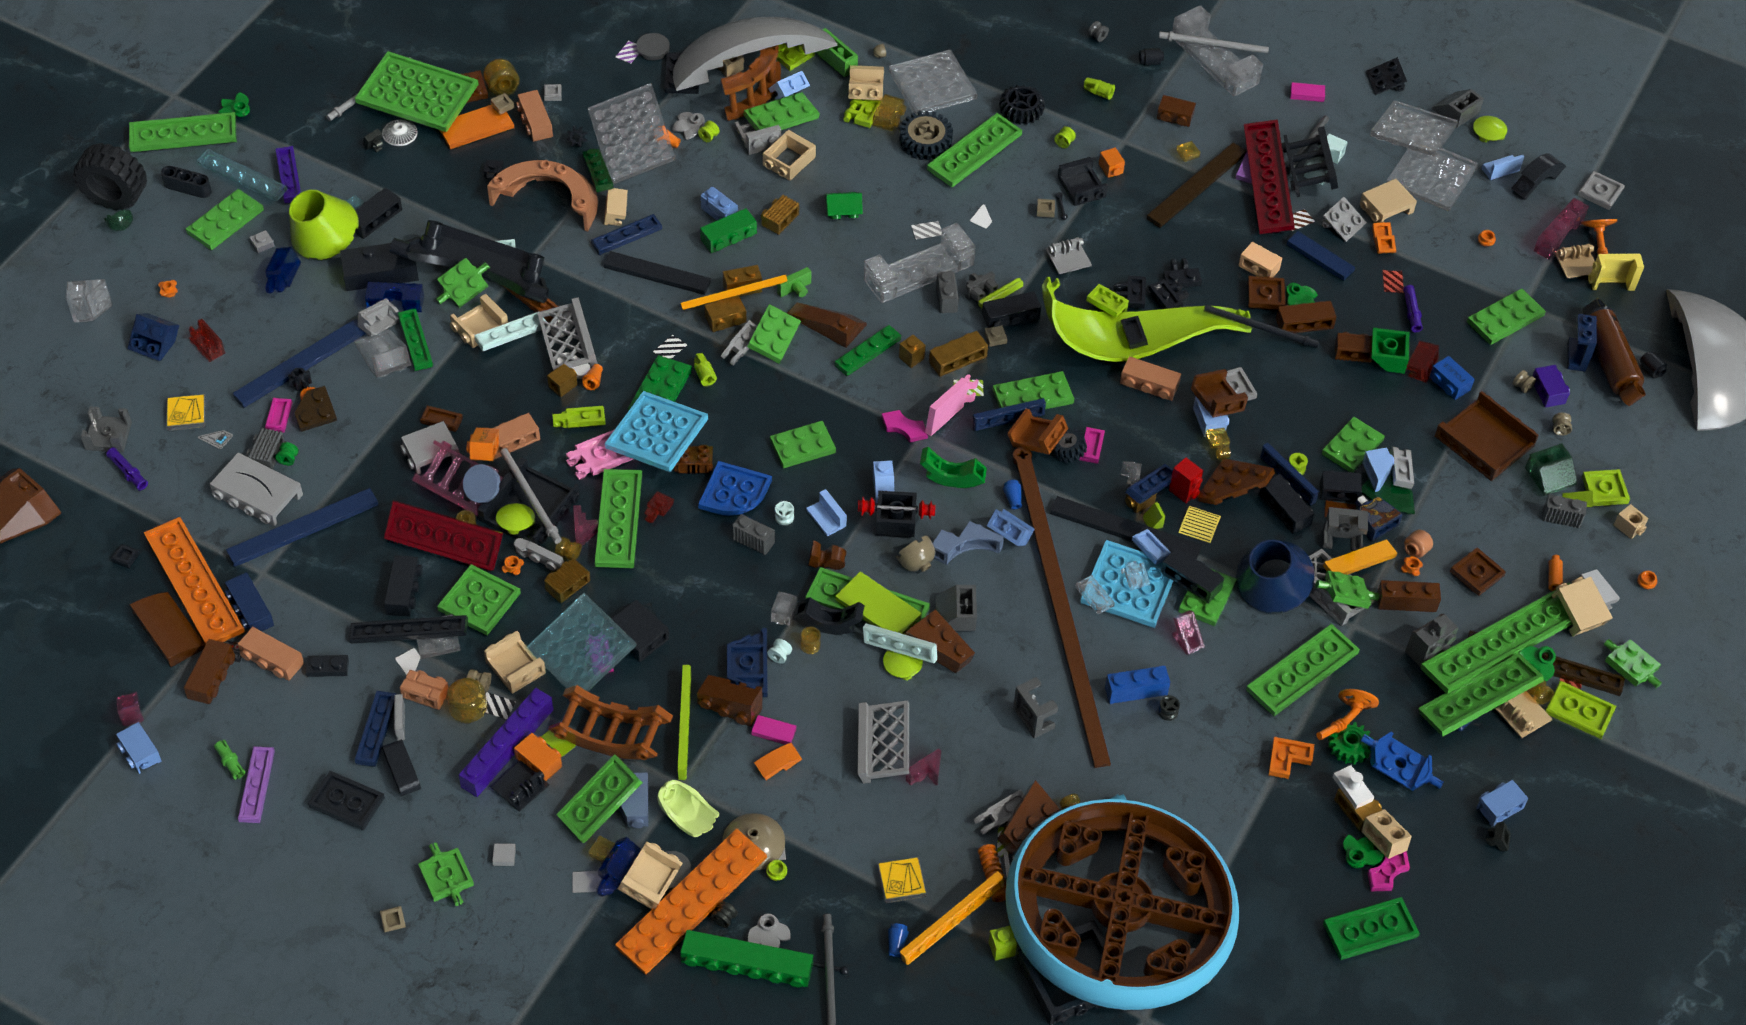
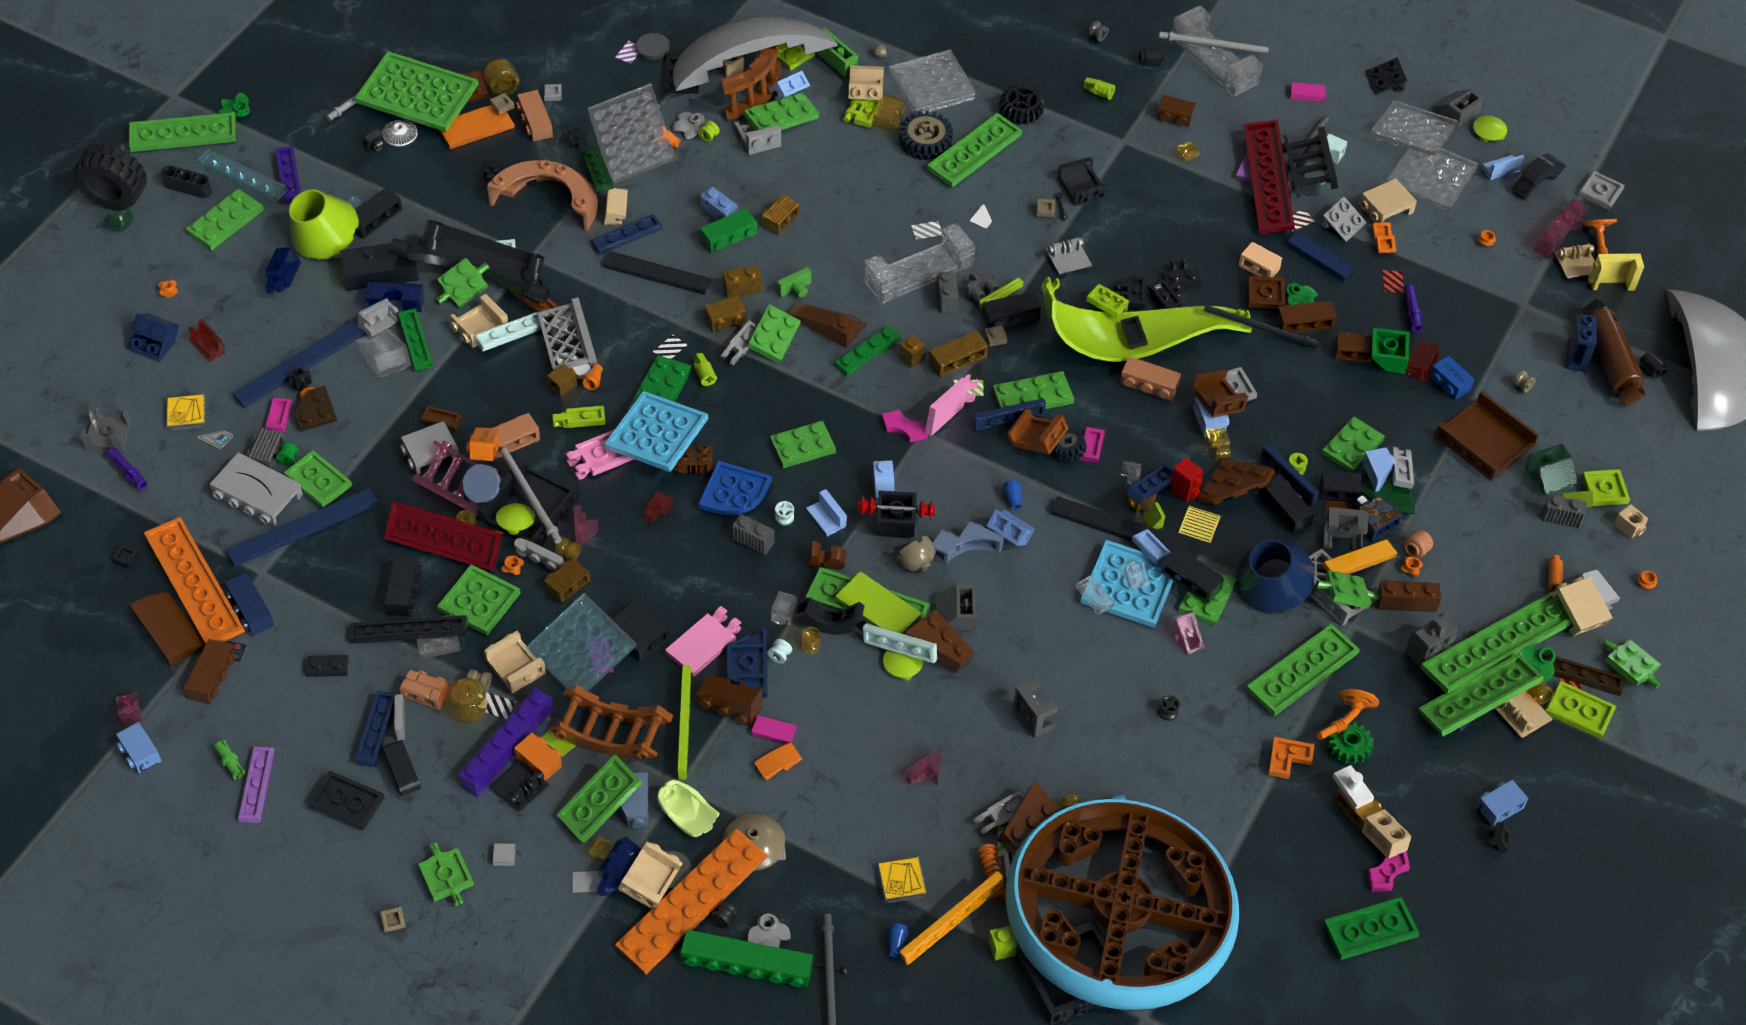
(87, 299): clear slope -> none
(261, 241): light grey plate -> none
(270, 654): nougat brick -> none
(318, 478): none -> bright green plate
(408, 660): white sticker -> none
(618, 518): bright green plate -> none
(703, 641): none -> bright pink tile
(734, 292): light orange tile -> none
(776, 870): lime plate -> none
(789, 140): tan window -> none
(843, 204): green slope -> none
(867, 745): light grey fence -> none
(952, 474): green arch -> none
(1062, 609): reddish brown piece -> none
(1065, 137): lime wheel -> none
(1111, 162): orange brick -> none
(1137, 684): blue brick -> none
(1196, 185): dark brown tile -> none
(1362, 850): green plate -> none
(1415, 768): blue plate -> none
(1478, 571): reddish brown plate -> none
(1506, 316): bright green plate -> none
(1550, 386): dark purple brick -> none
(1562, 424): dark tan wheel -> none

